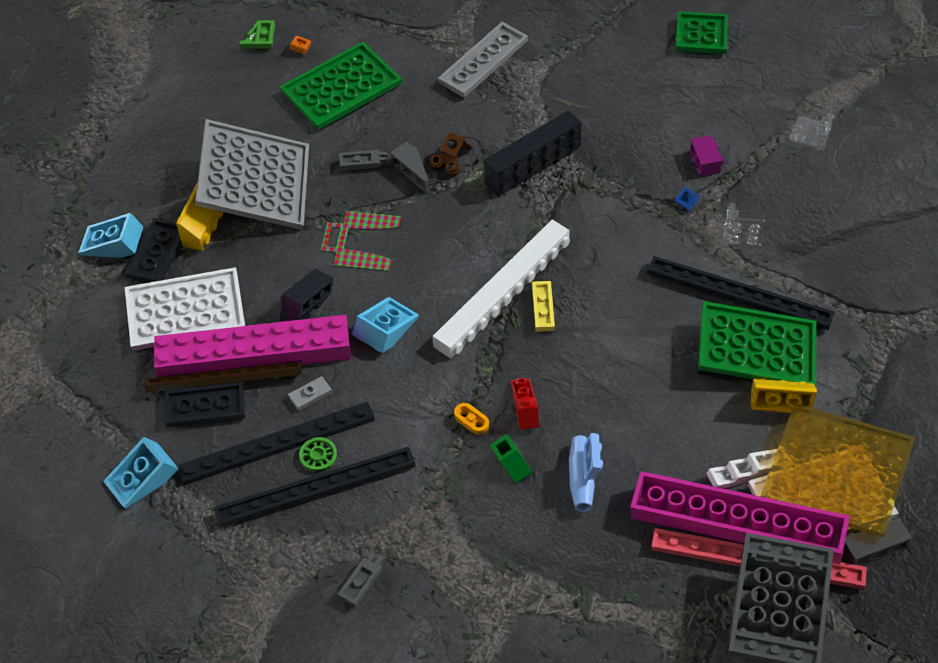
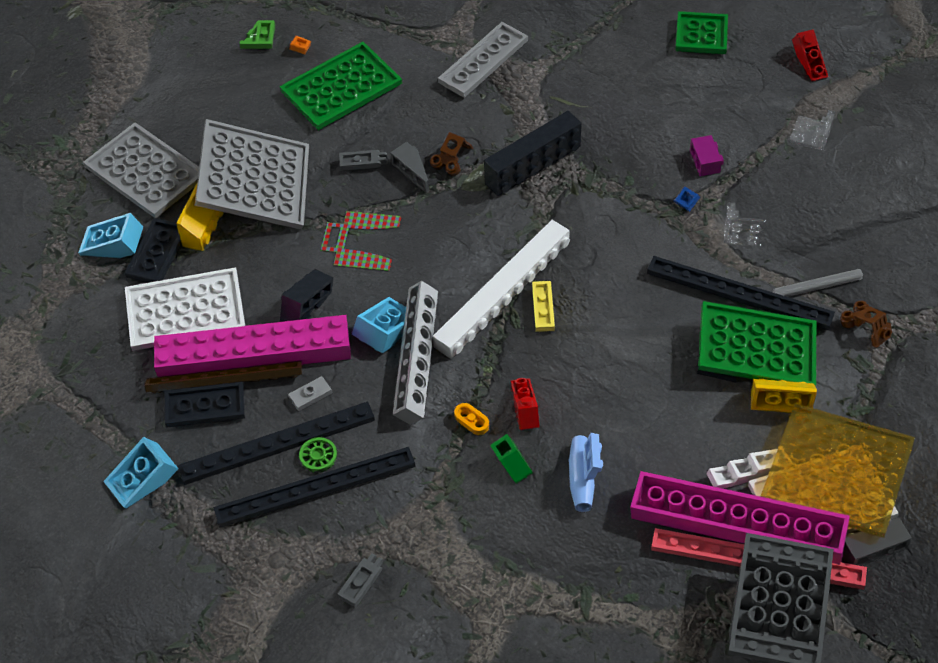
(144, 169): none -> light grey plate
(415, 353): none -> light grey brick
(809, 54): none -> red slope
(819, 283): none -> light grey axle
(862, 313): none -> reddish brown piece

